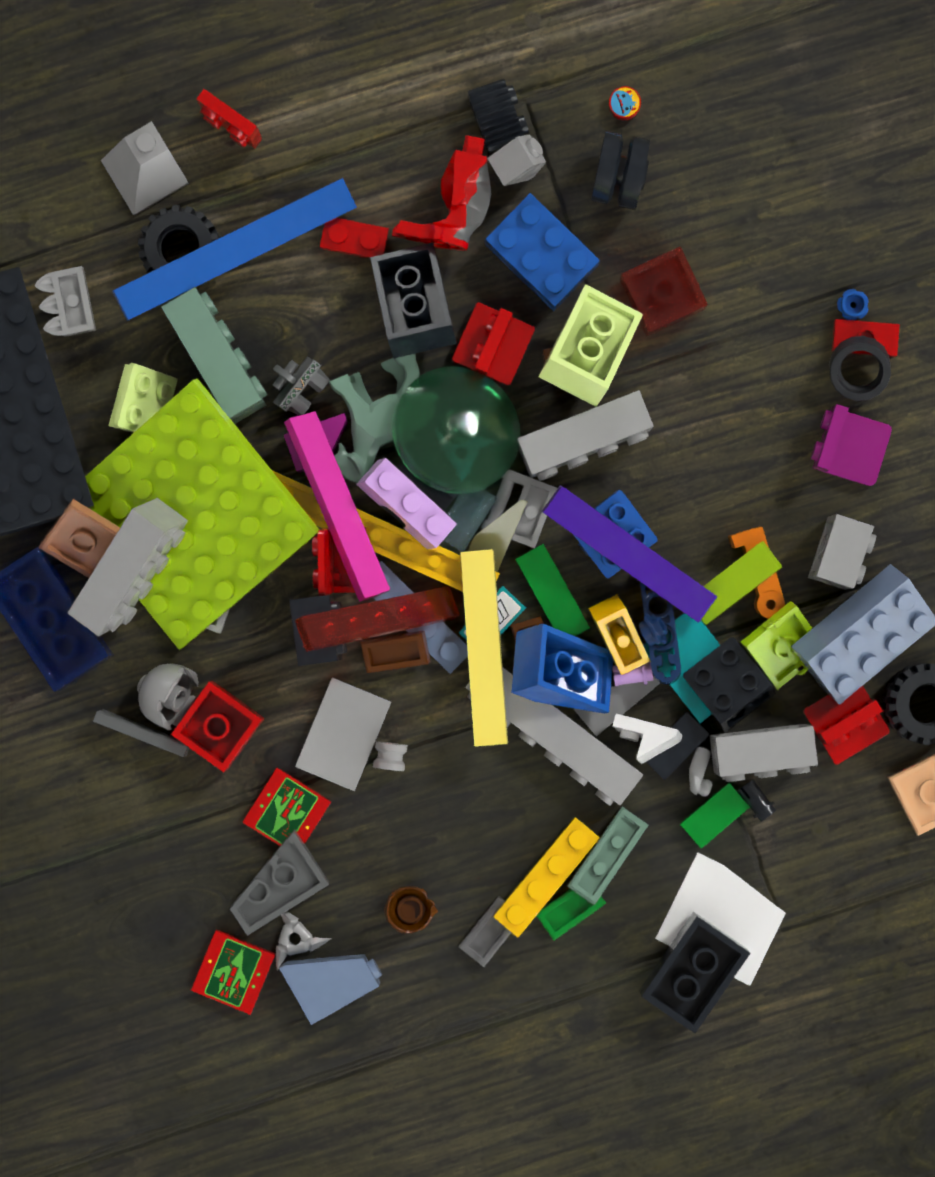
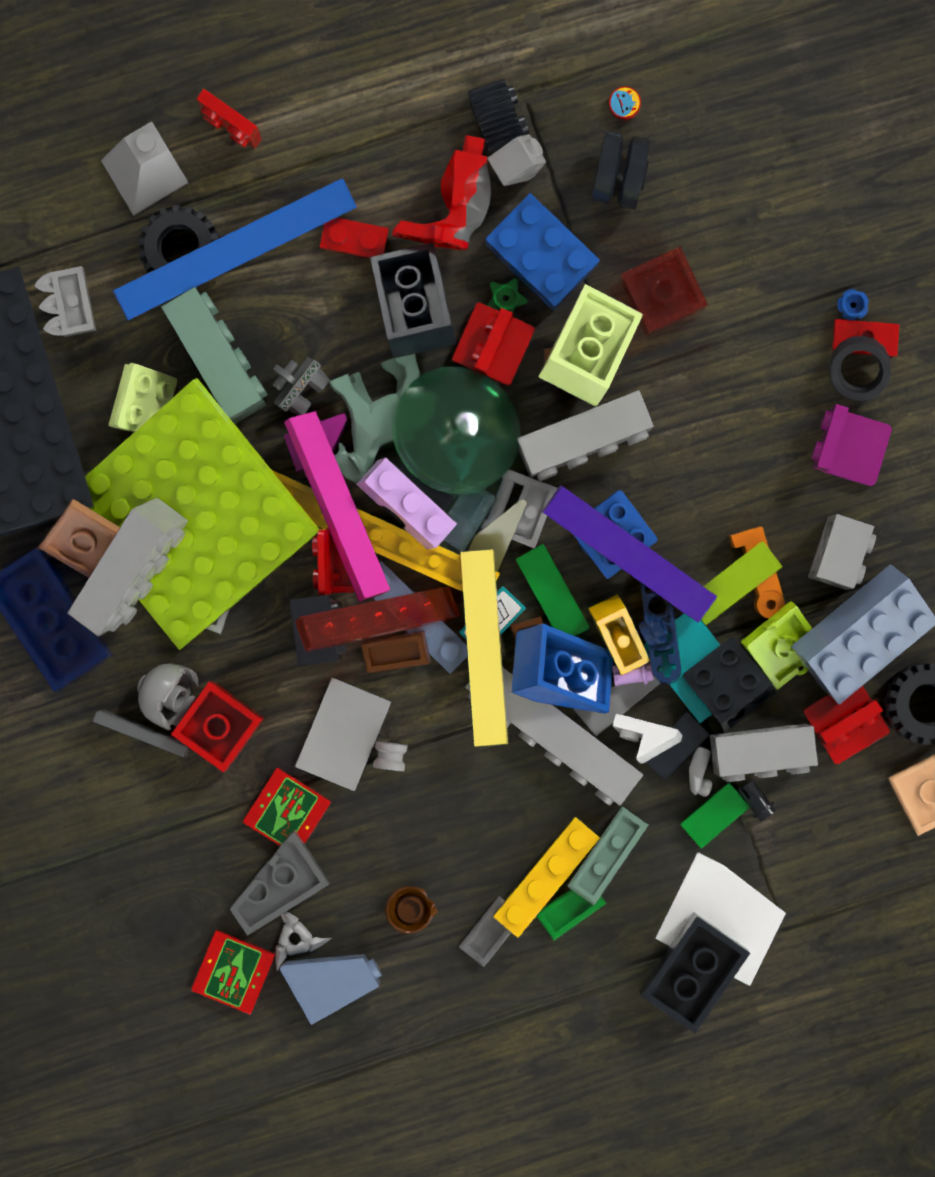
(509, 289): none -> green plate

